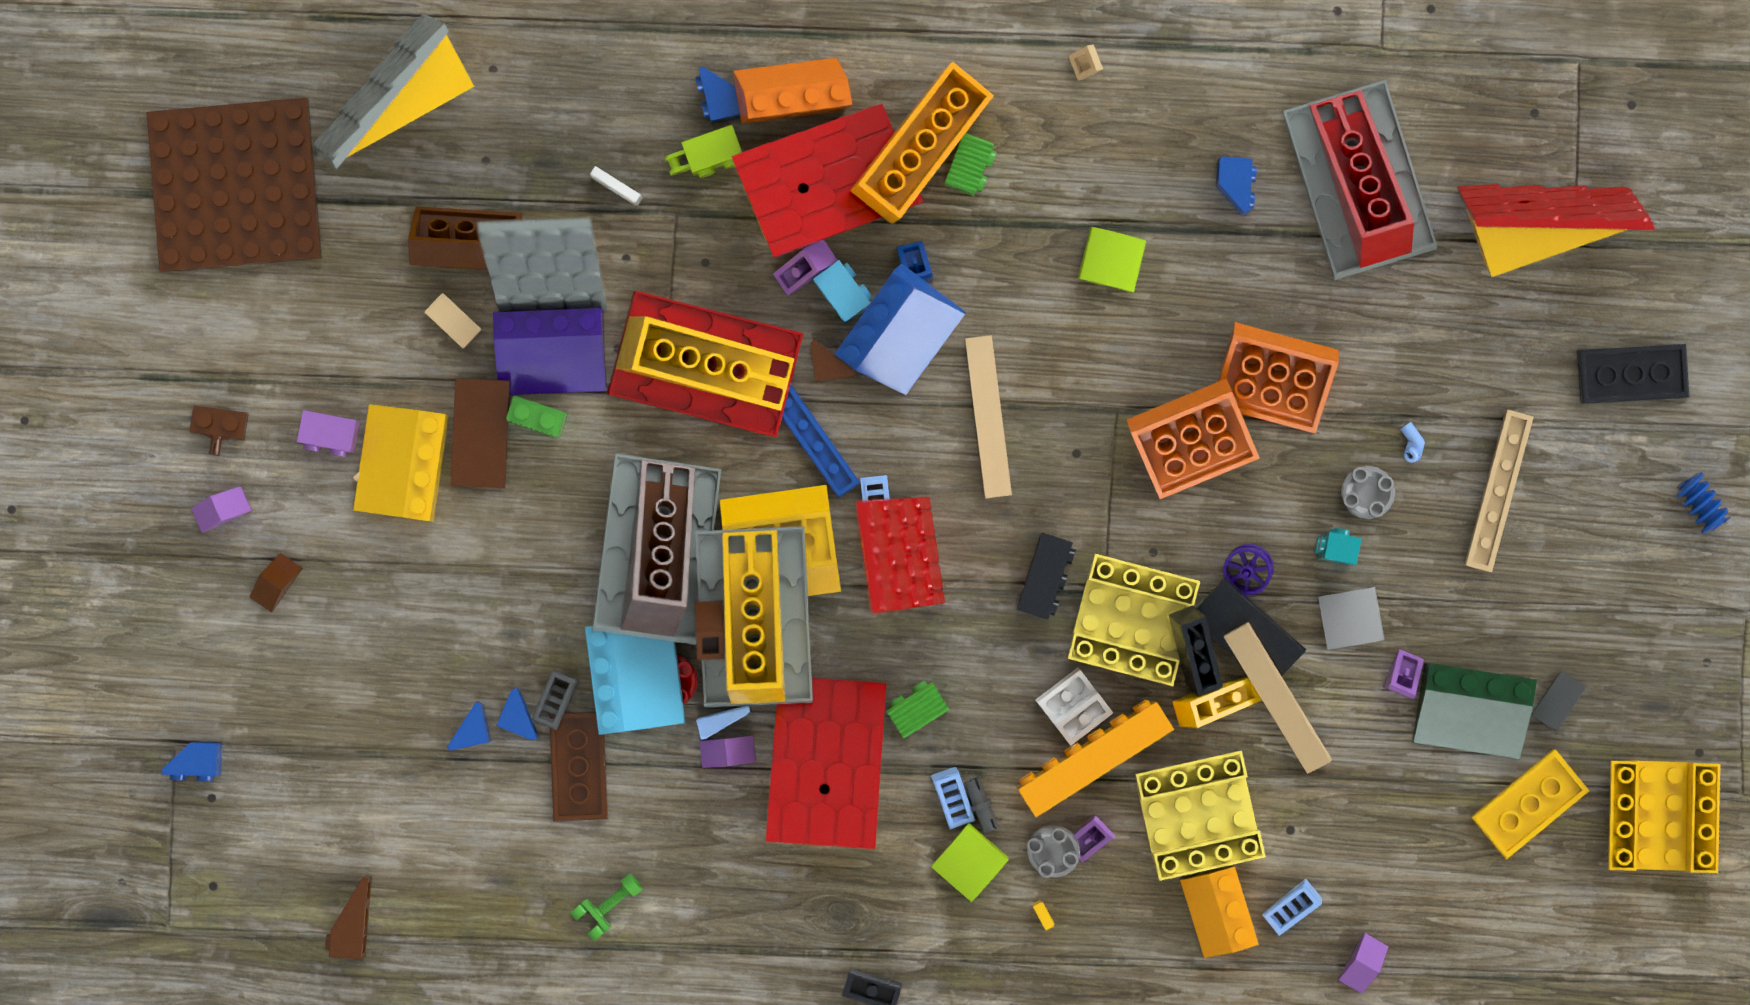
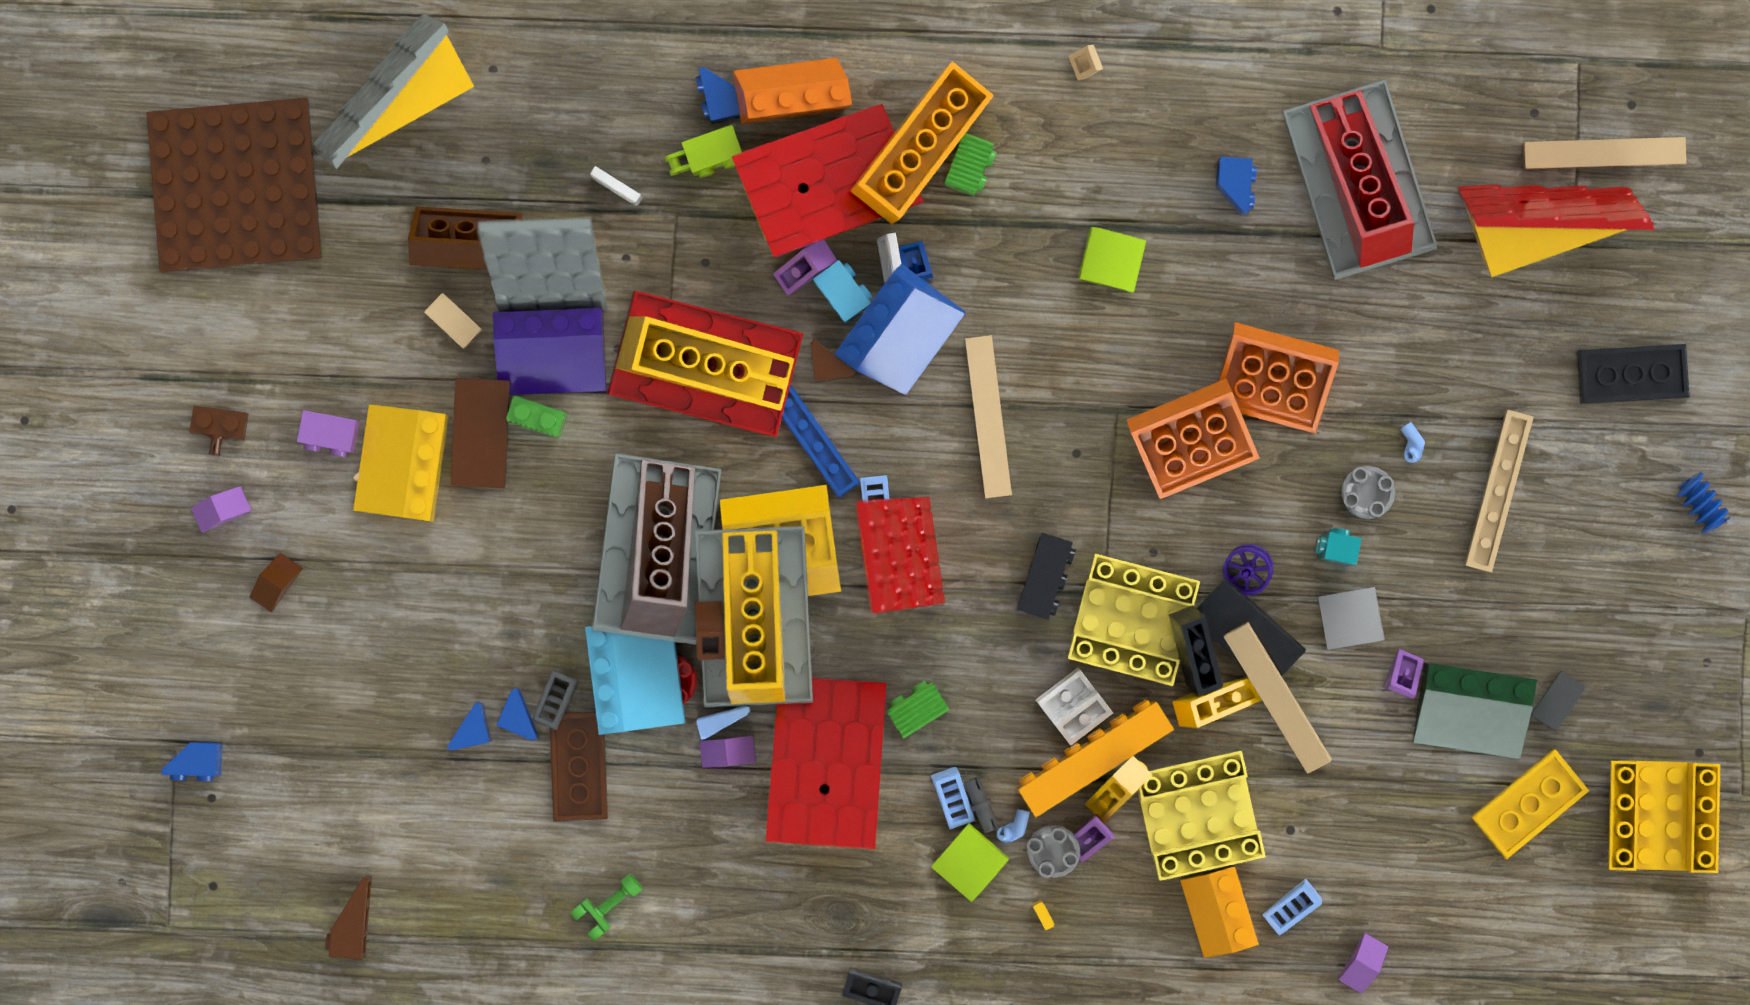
(888, 254): none -> white tile
(1015, 829): none -> light blue arm
(1118, 789): none -> yellow slope
(1604, 153): none -> tan tile

